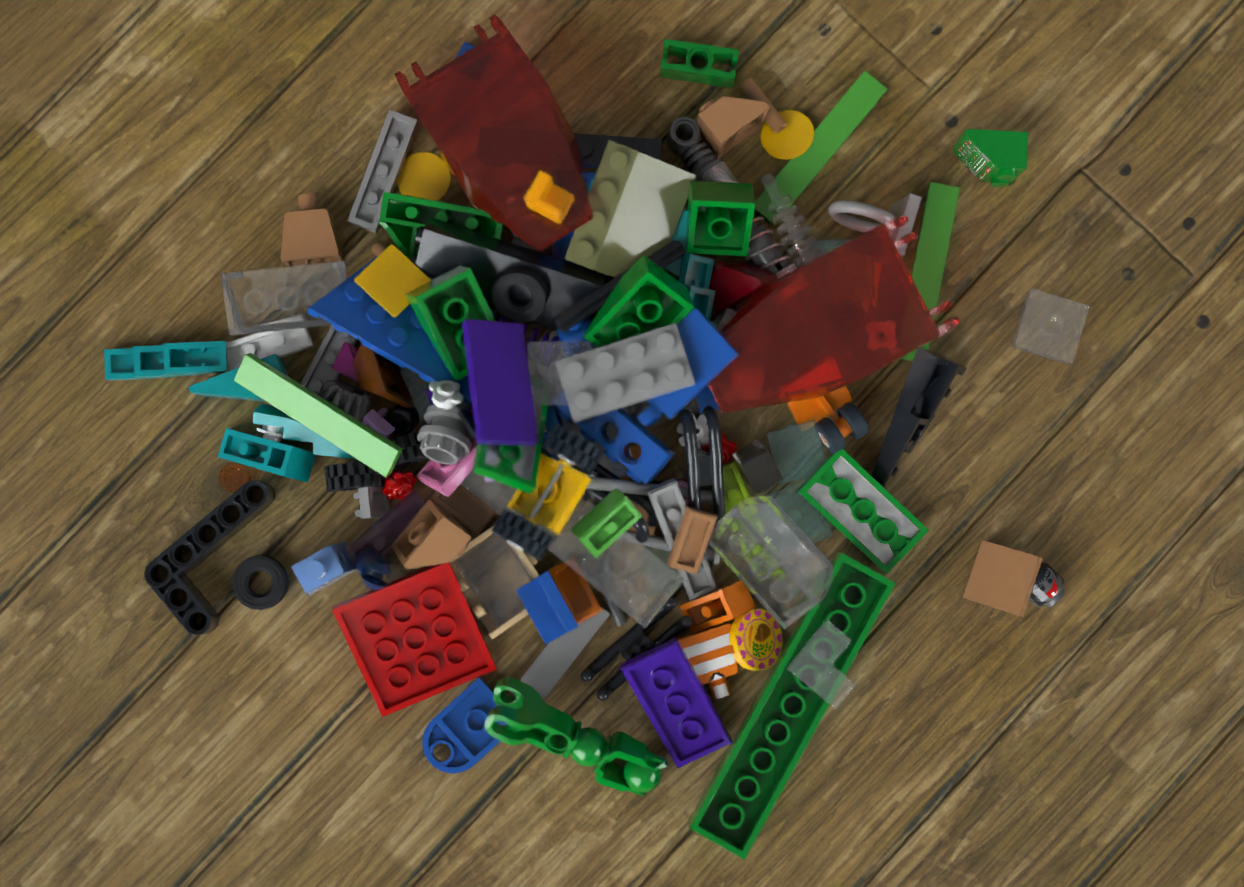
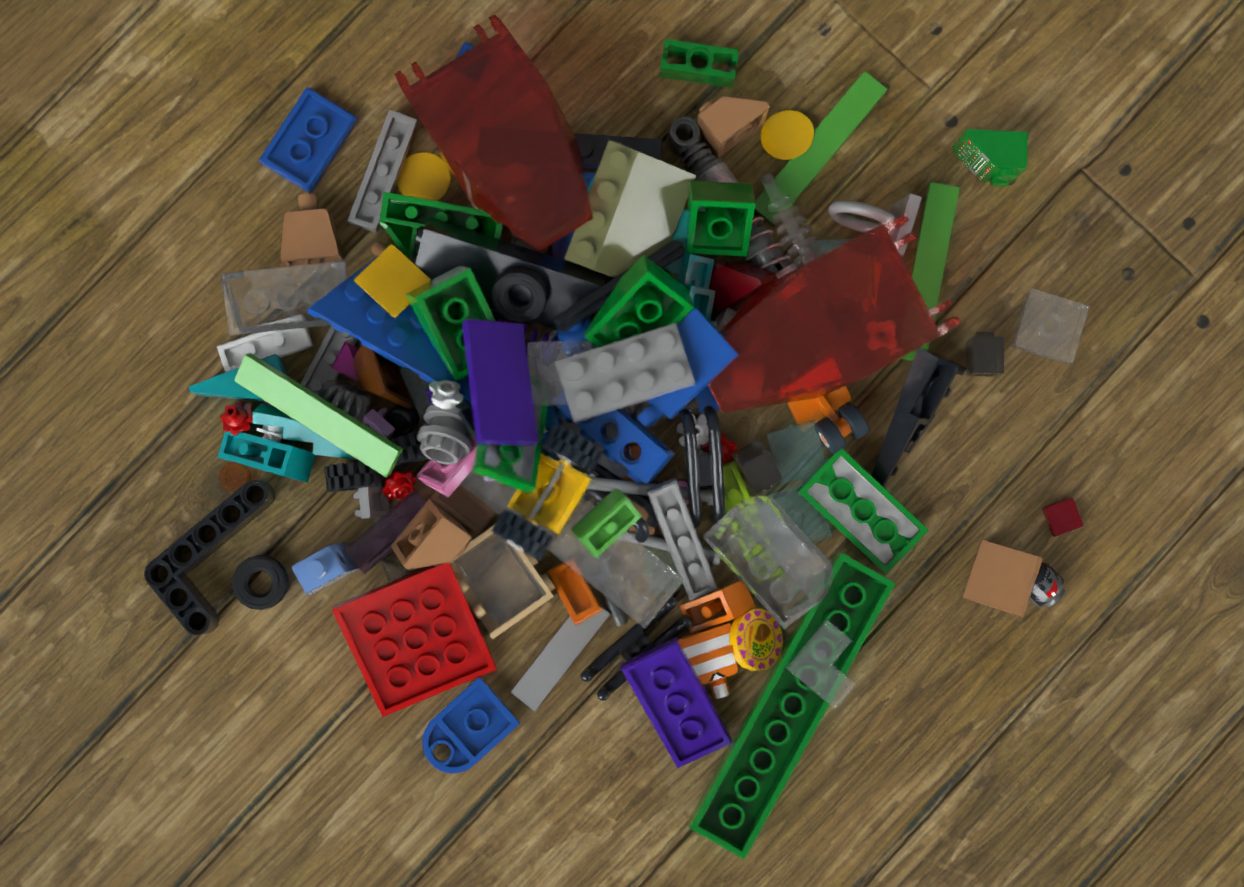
(165, 360): teal slope -> none
(237, 417): none -> red plant
(308, 140): none -> blue tile
(371, 568): dark blue piece -> none
(546, 608): blue panel -> none
(548, 198): light orange panel -> none
(557, 732): green piece -> none
(691, 540): medium nougat tile -> none
(773, 118): medium nougat piece -> none
(985, 355): none -> clear smoke brick
(1062, 517): none -> dark red tile

